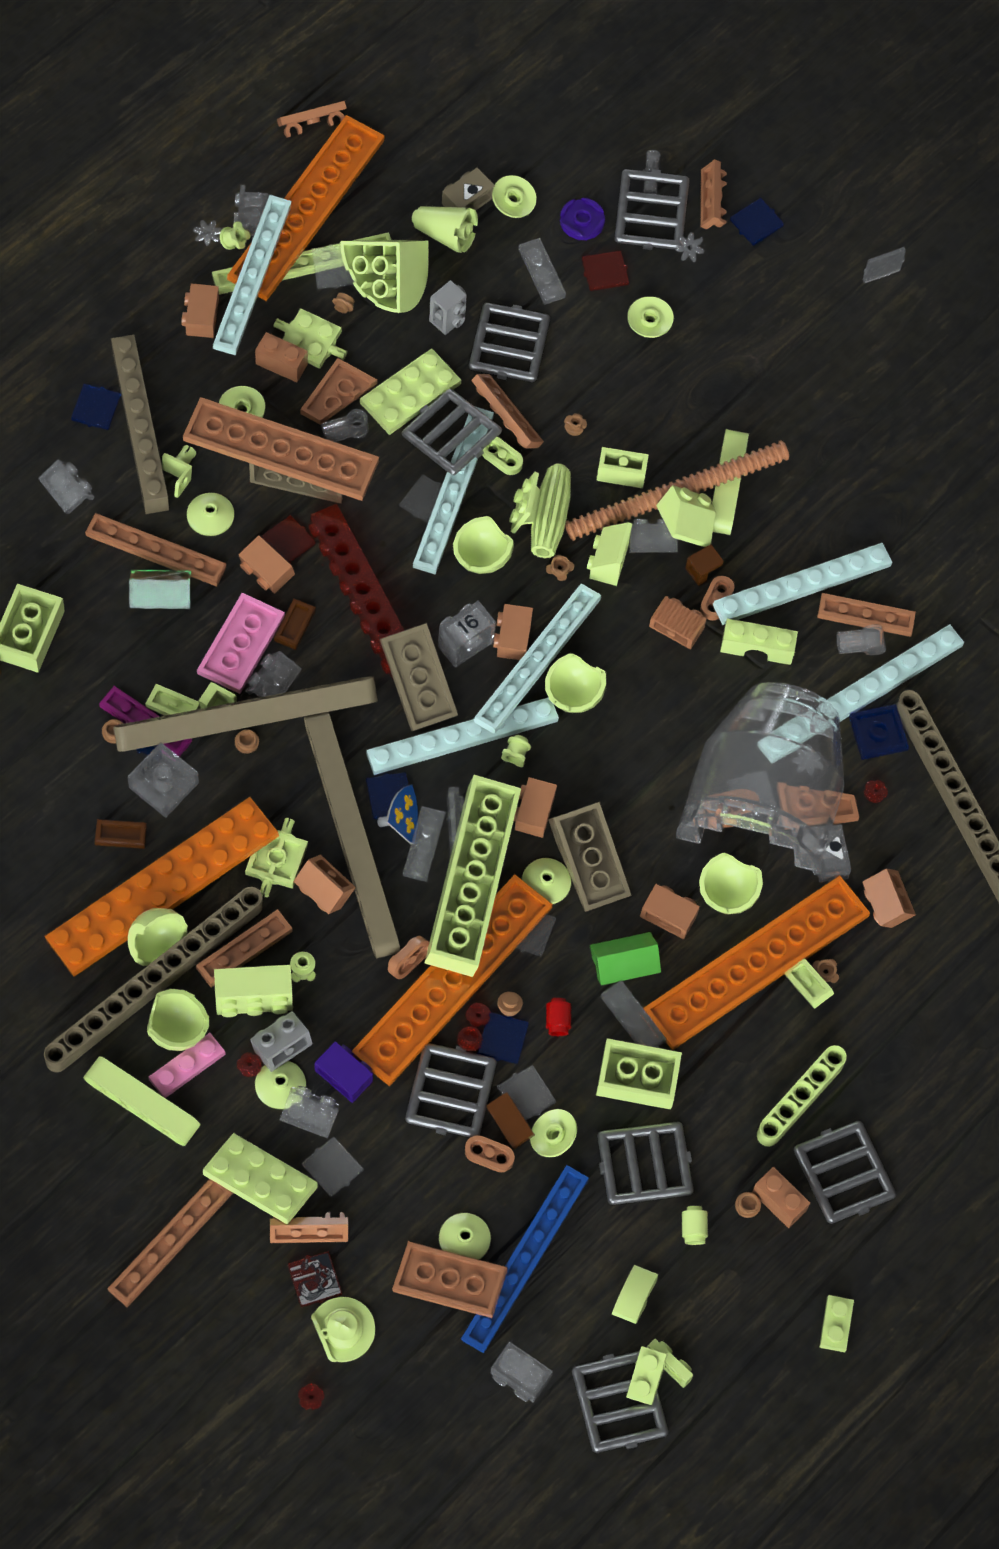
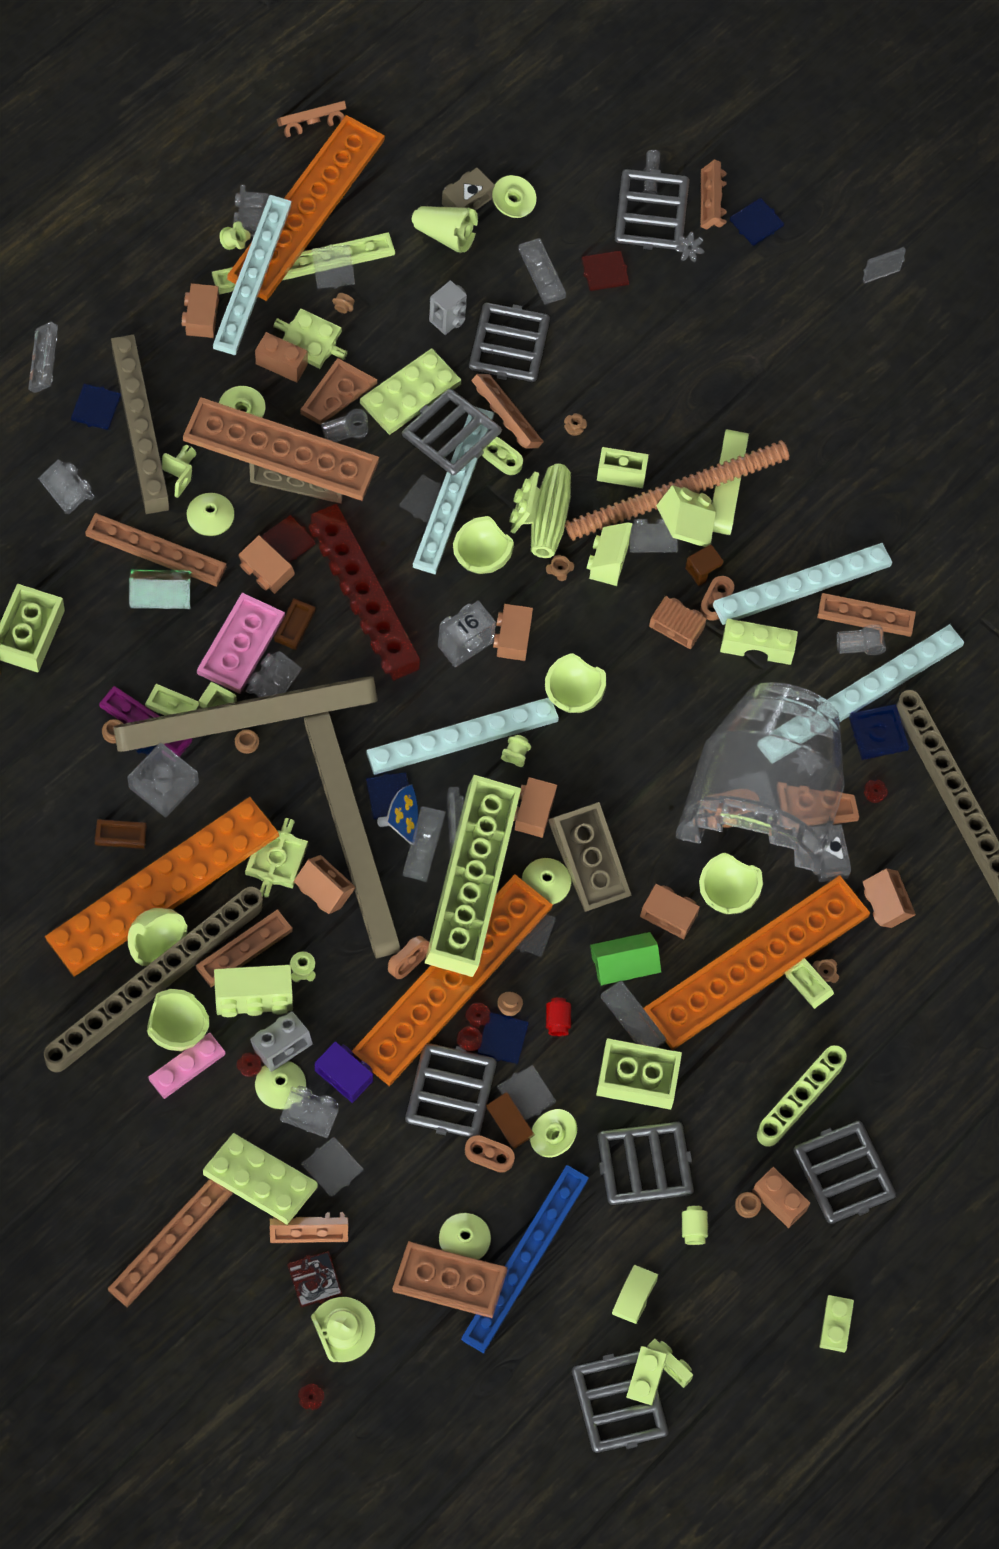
(43, 357): none -> clear plate
(141, 1101): yellowish green beam -> none
(207, 232): clear plant -> none
(388, 271): yellowish green brick -> none
(418, 677): dark tan plate -> none
(520, 1372): clear brick -> none
(537, 658): light aqua plate -> none
(582, 219): dark purple tile -> none
(650, 309): yellowish green dish -> none

